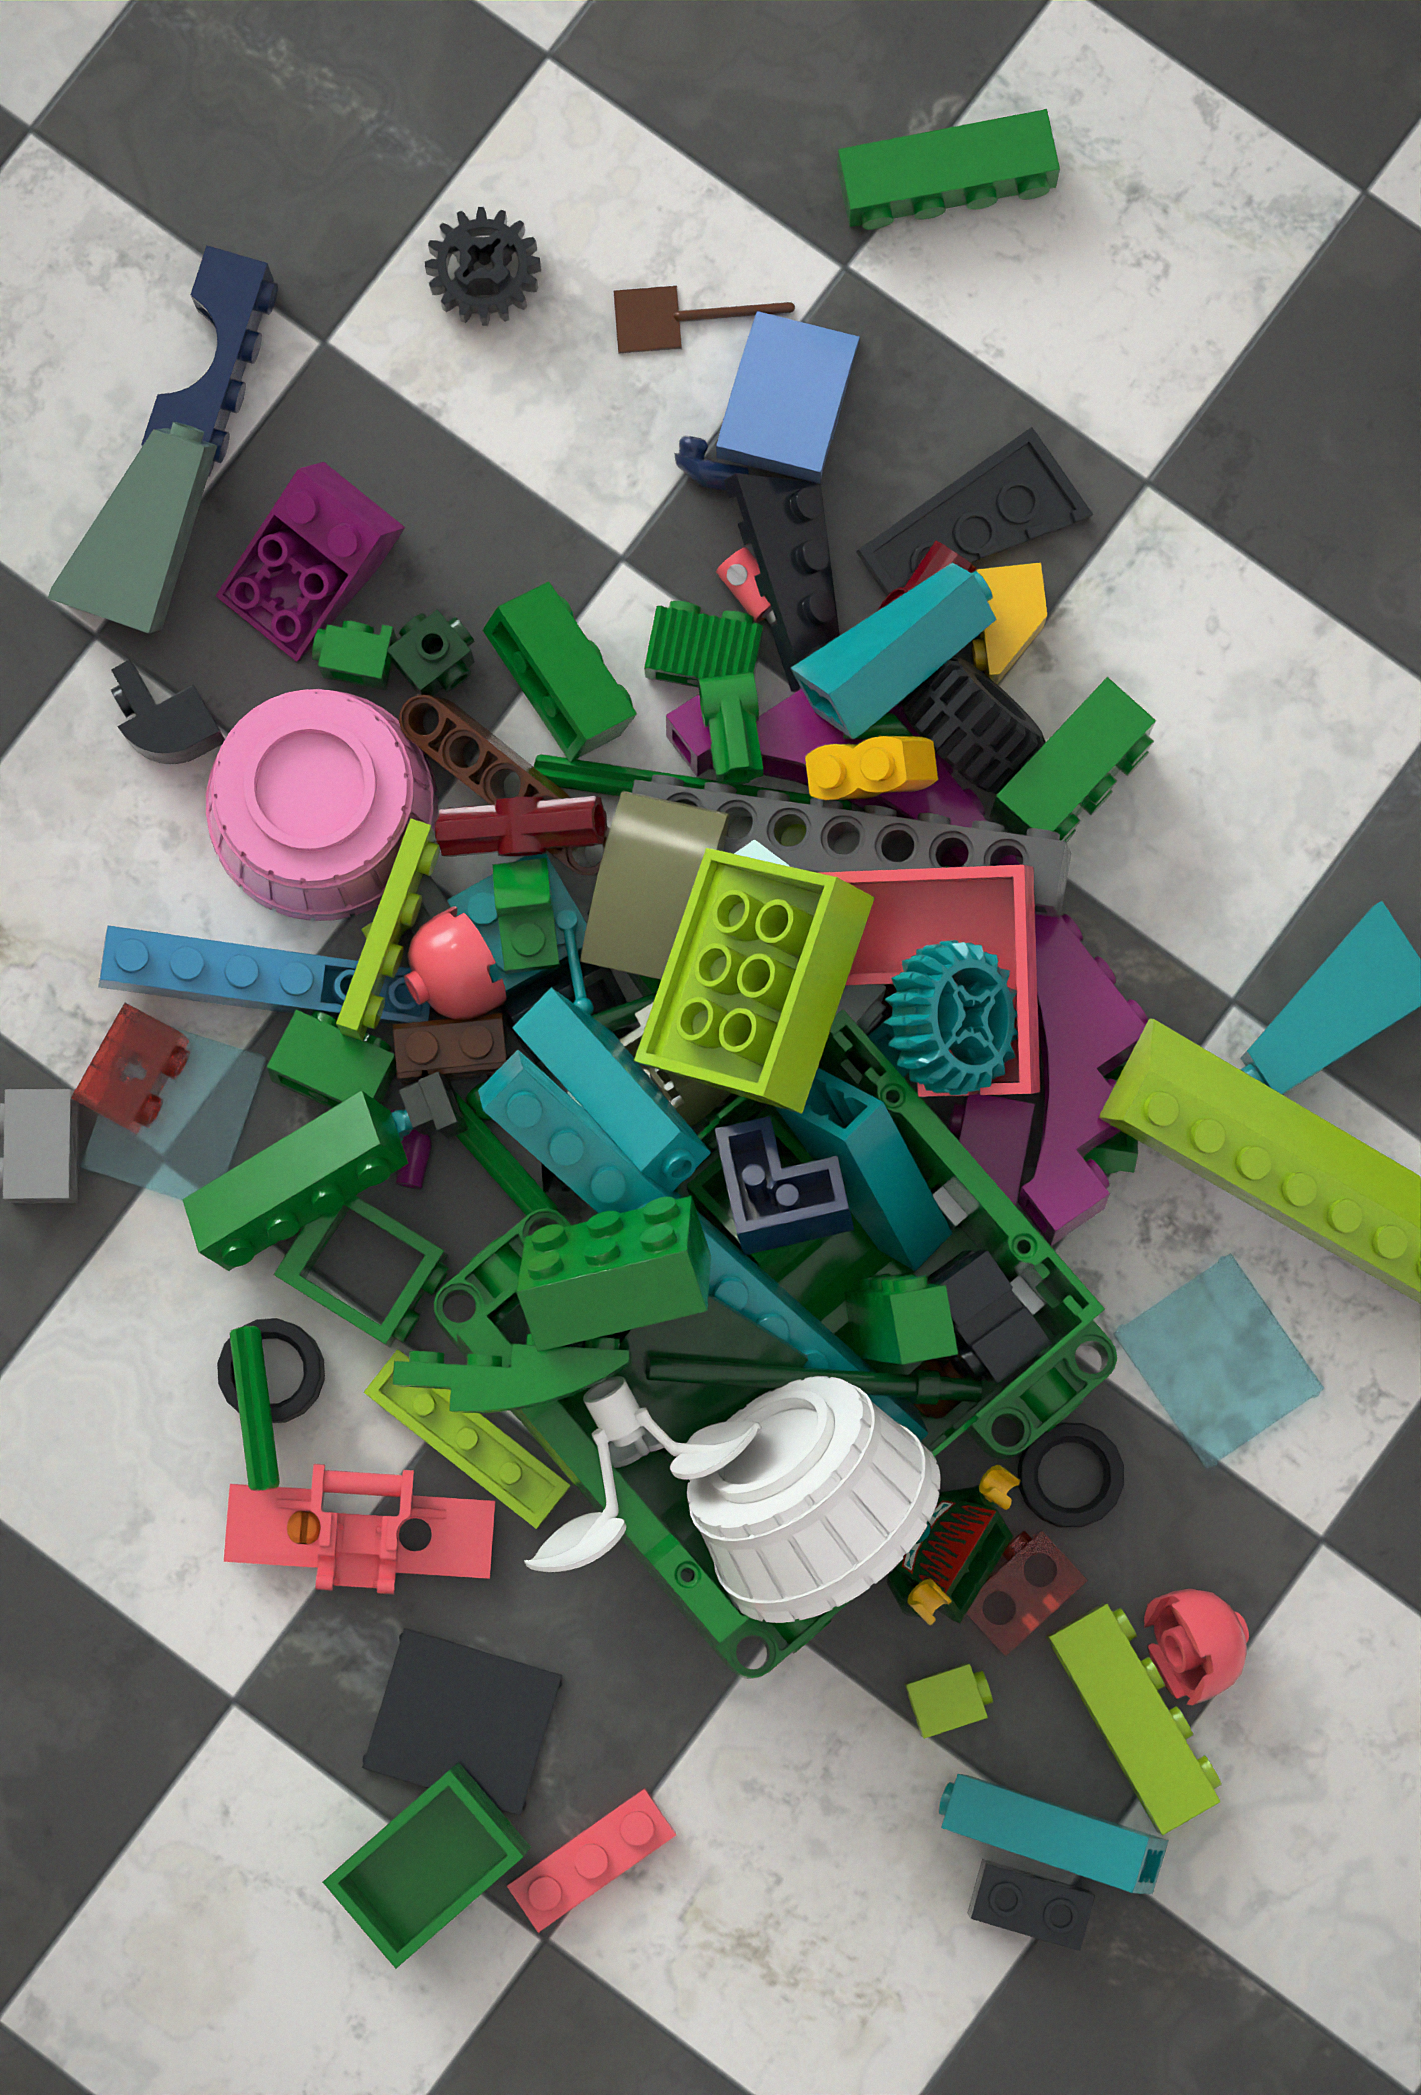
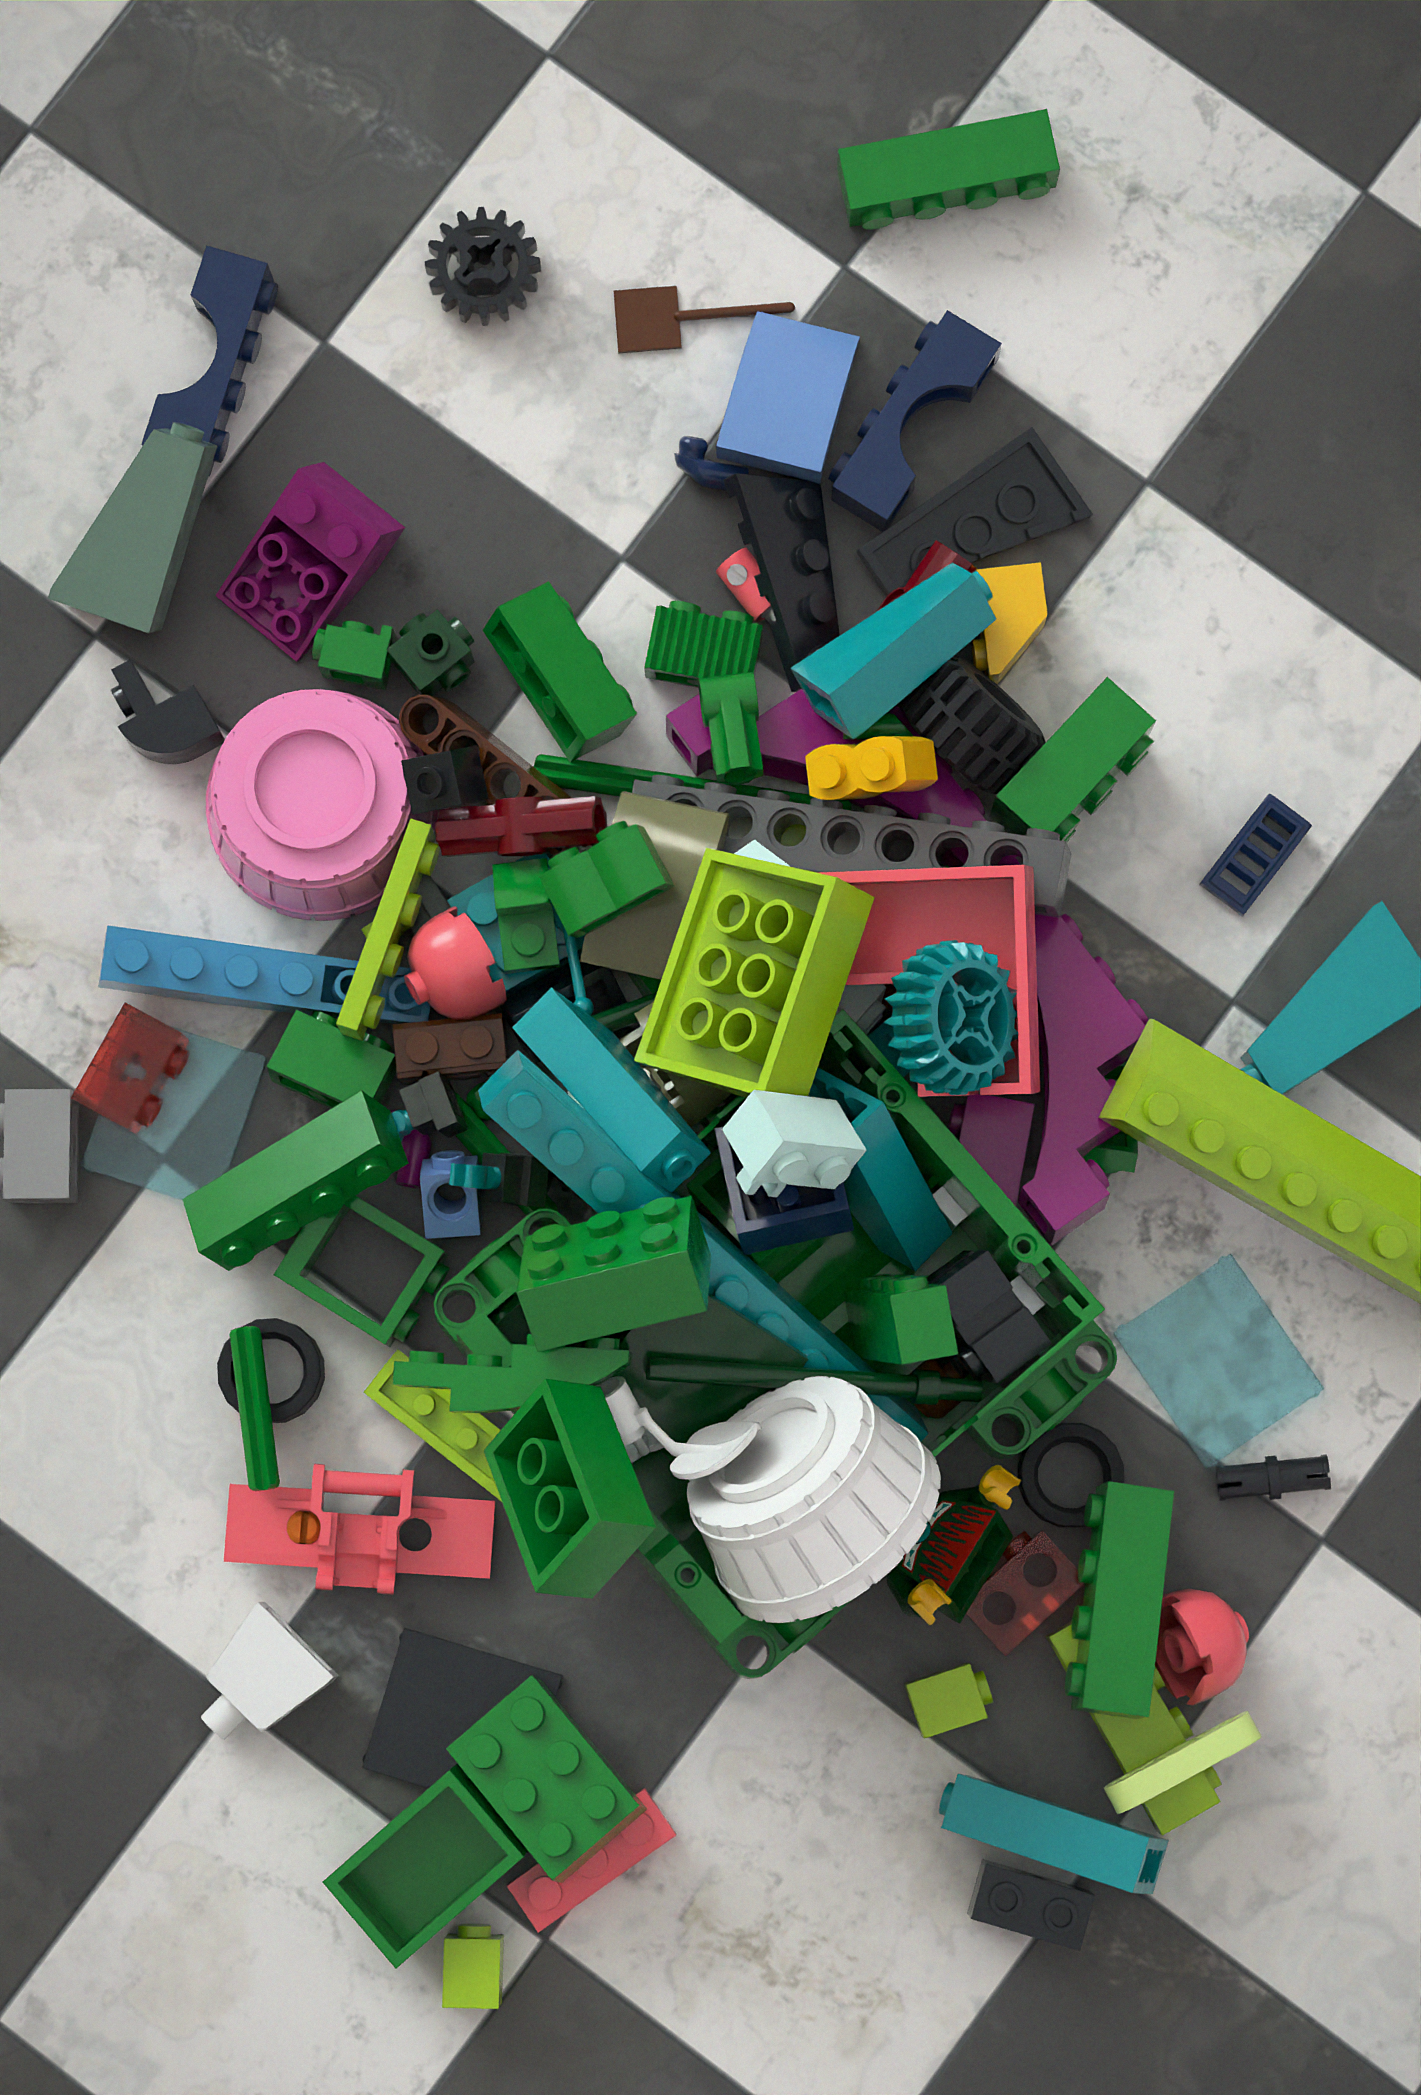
(263, 1674): none -> white torso
(444, 779): none -> black brick
(447, 1217): none -> medium blue brick
(473, 1968): none -> lime brick
(505, 1179): none -> pearl dark grey piece
(546, 1779): none -> green piece
(569, 1489): none -> green brick
(606, 879): none -> green brick
(792, 1142): none -> light aqua brick
(949, 367): none -> dark blue arch
(1120, 1600): none -> green brick
(1182, 1762): none -> yellowish green beam
(1273, 1477): none -> black pin
(1285, 818): none -> dark blue slope

